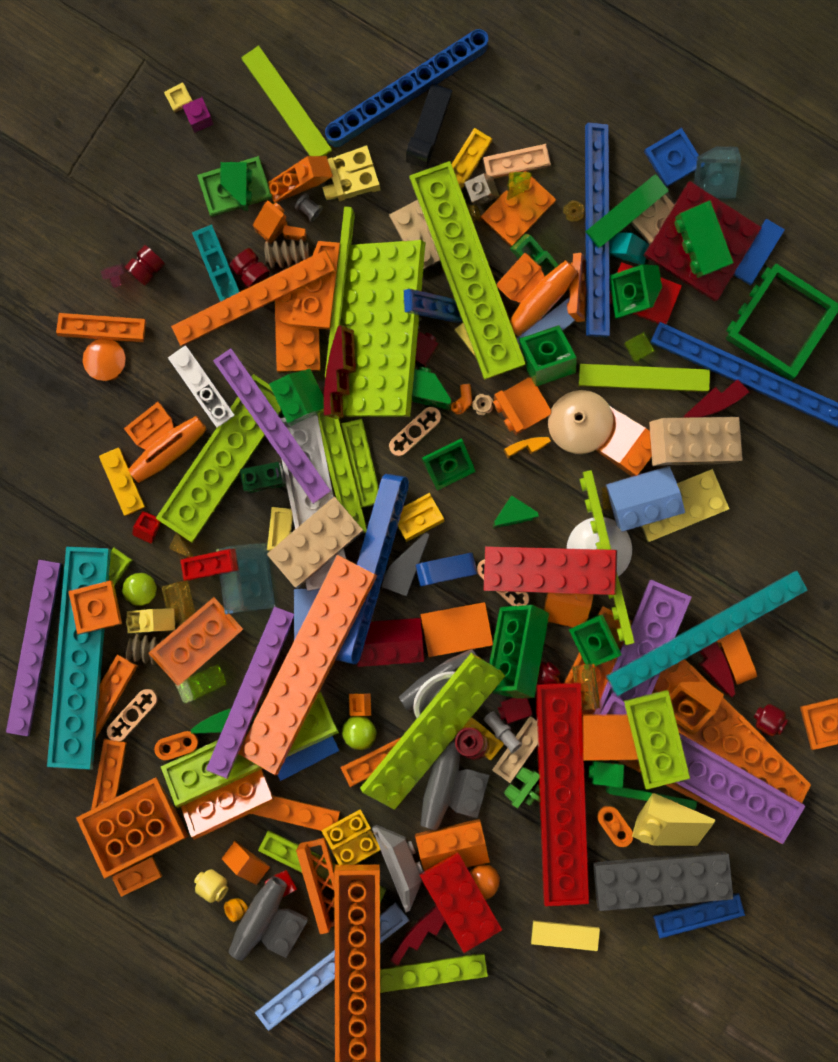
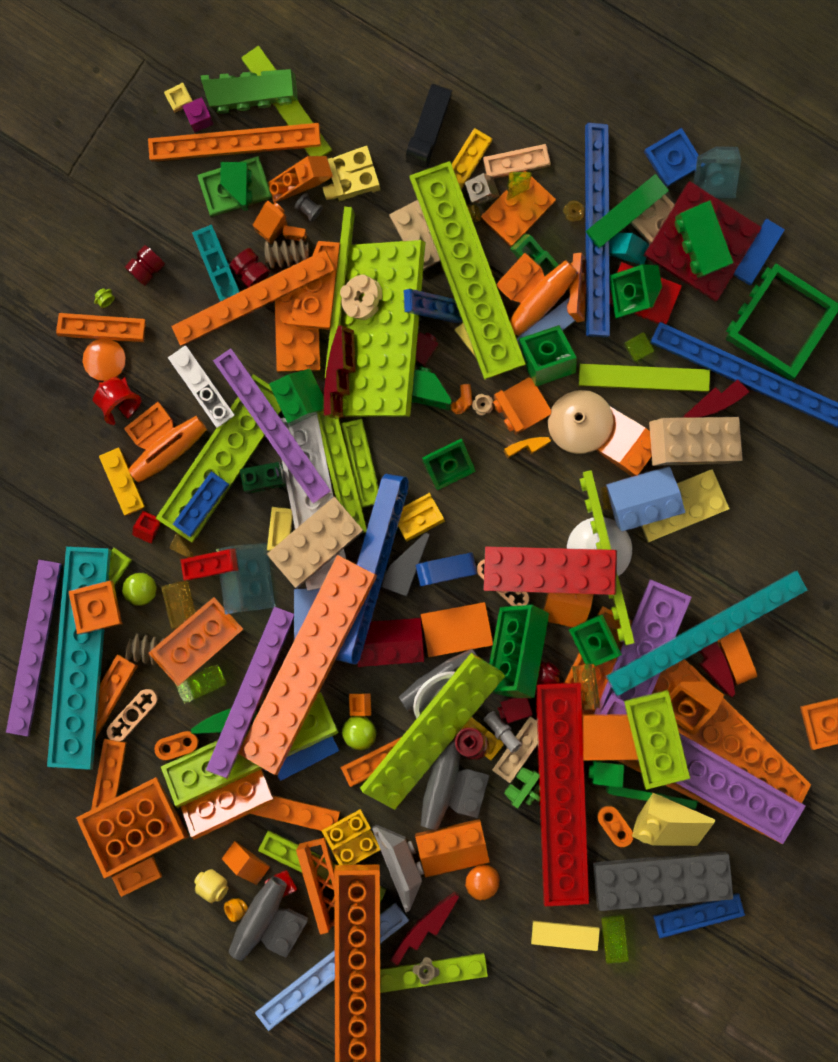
(104, 297): none -> lime plate
(112, 393): none -> red helmet
(114, 274): clear pink tile -> none
(150, 620): light yellow slope -> none
(201, 504): none -> blue tile
(234, 142): none -> orange plate
(250, 90): none -> bright green wedge
(350, 297): none -> tan plate
(412, 79): blue beam -> none
(426, 977): none -> dark tan plate
(431, 425): light nougat beam -> none
(460, 902): red plate -> none
(514, 513): green slope -> none
(614, 939): none -> clear neon green plate
(771, 720): dark red head -> none

